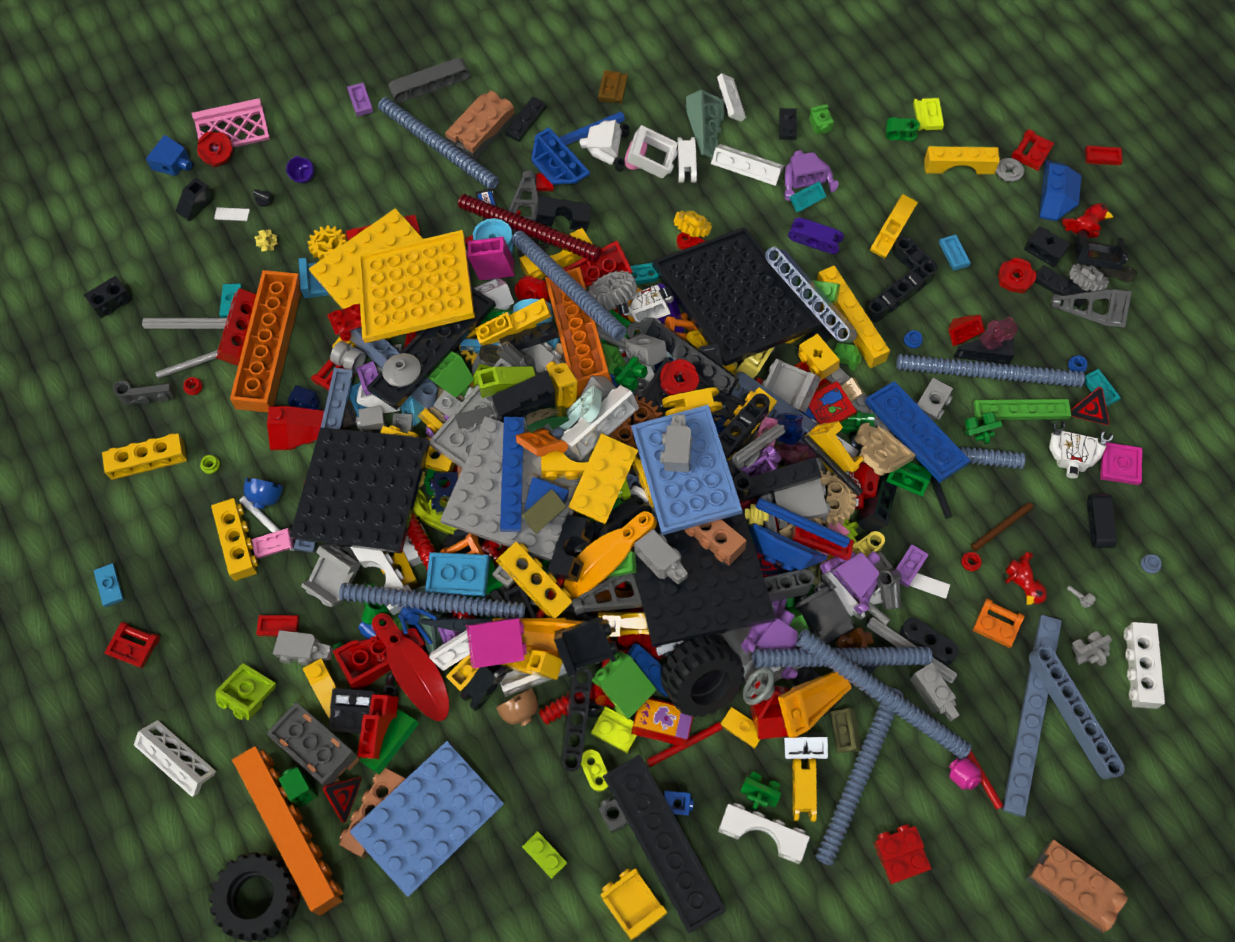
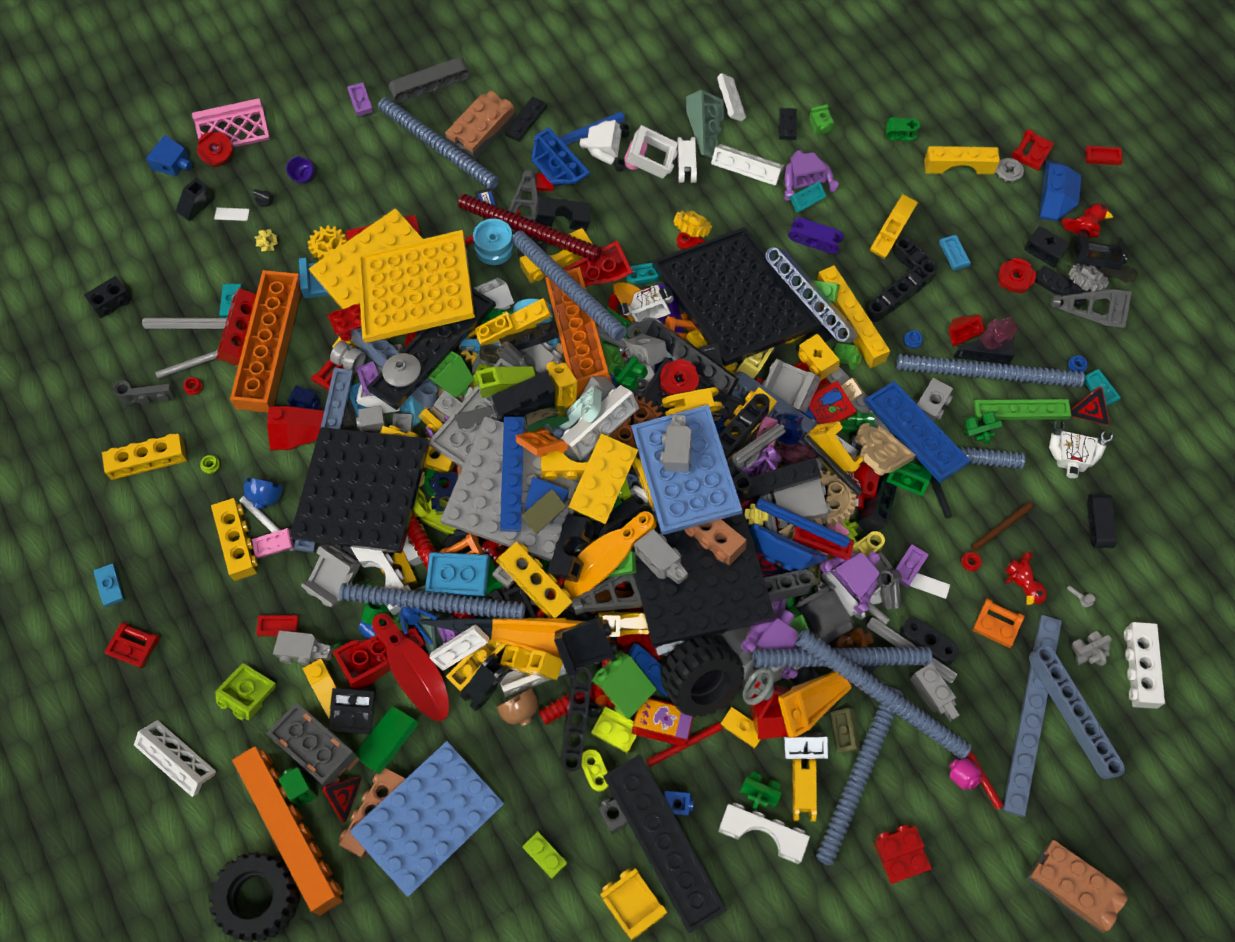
(374, 726): red slope -> none
(391, 685): black pin -> none
(491, 258): dark pink brick -> none
(496, 642): dark pink brick -> none
(536, 286): red plate -> none
(612, 87): pearl gold plate -> none
(614, 289): light grey gear -> none
(929, 114): neon yellow plate -> none
(1121, 464): dark pink plate -> none
(1151, 563): sand blue plate -> none

